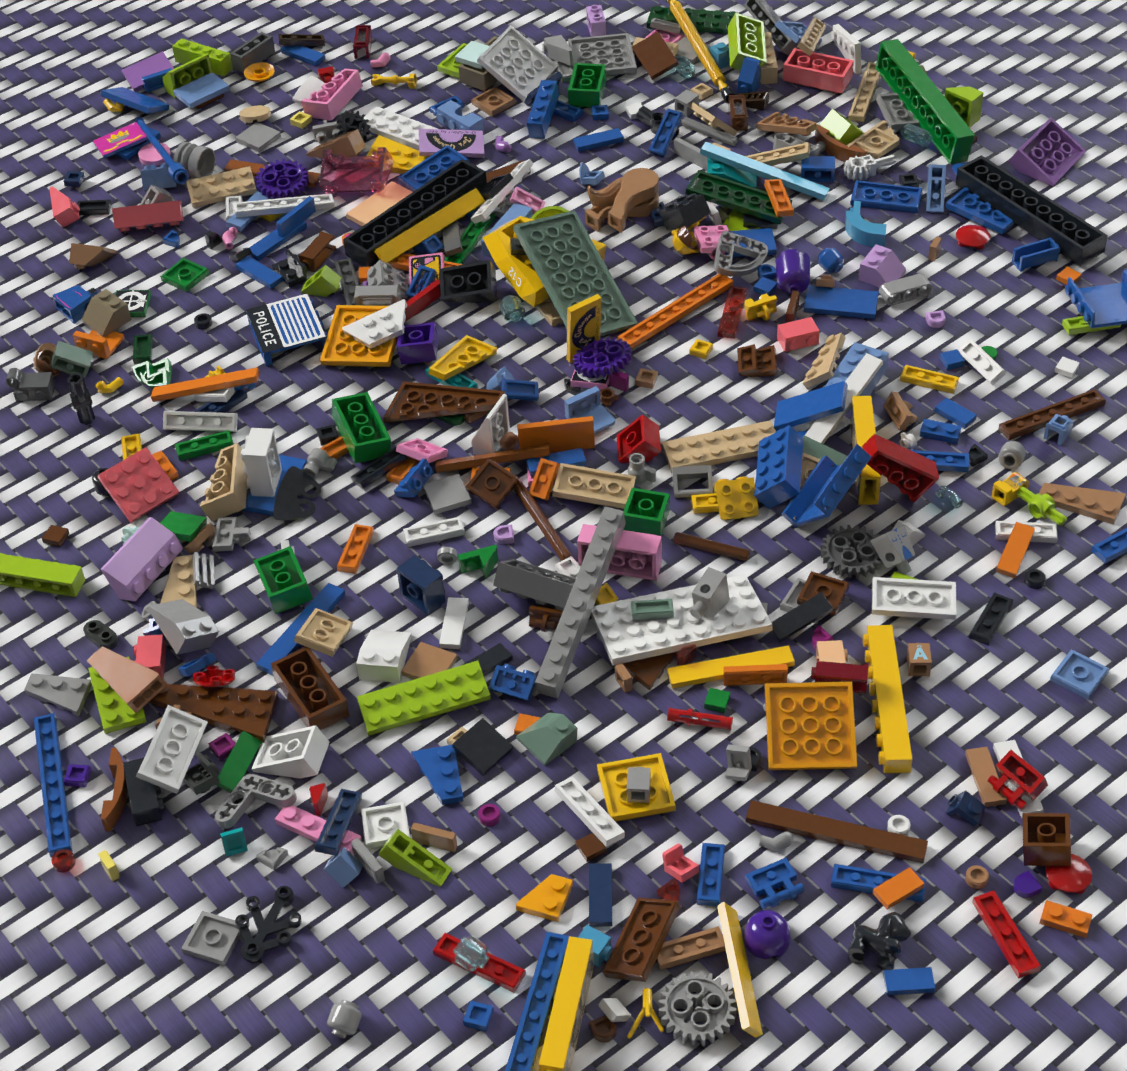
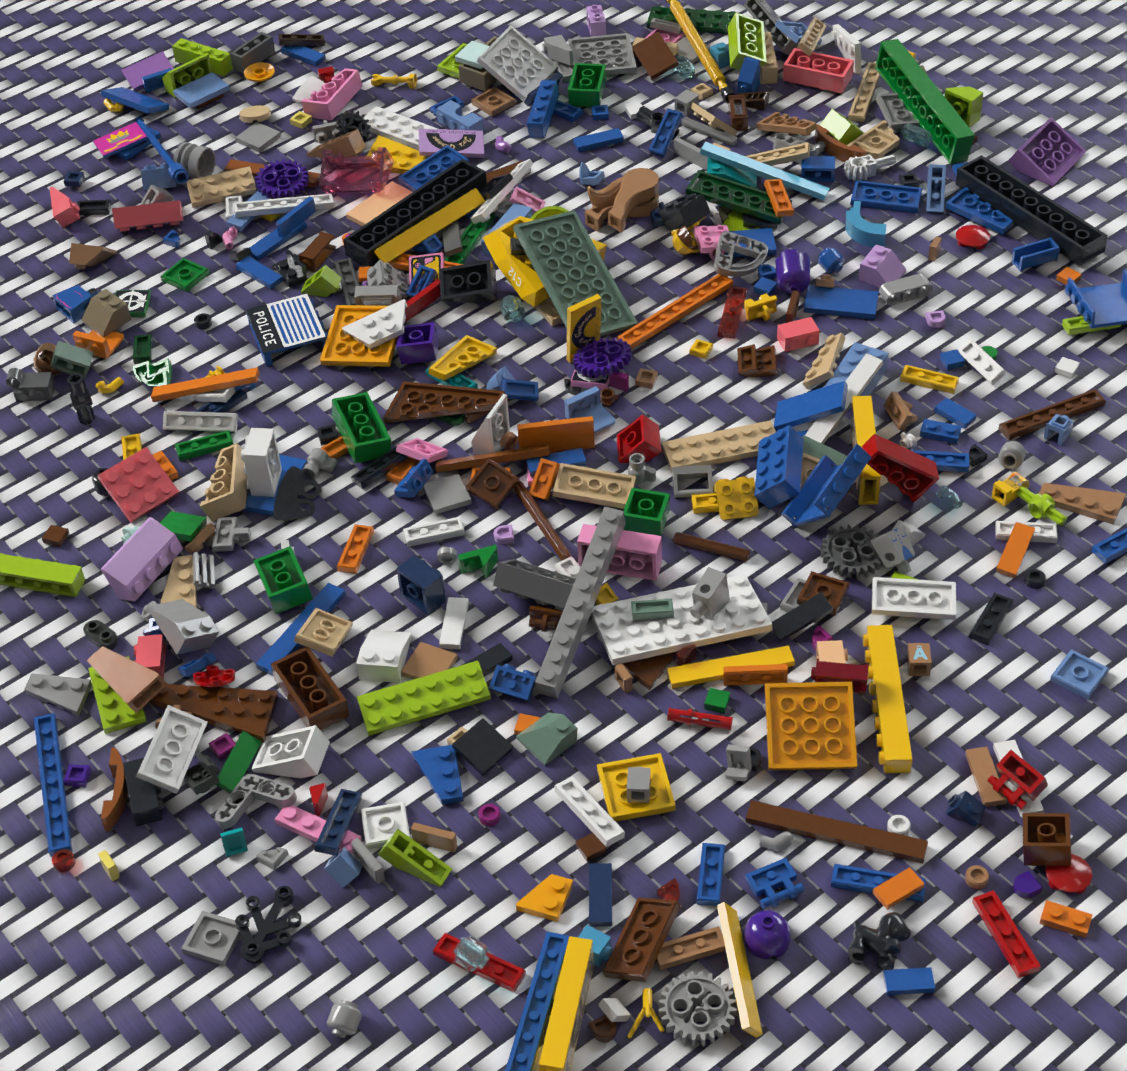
(149, 155): bright pink tile -> none
(362, 39): dark red window -> none
(381, 62): bright pink arm -> none
(478, 1016): blue tile -> none
(678, 865): coral bracket -> none

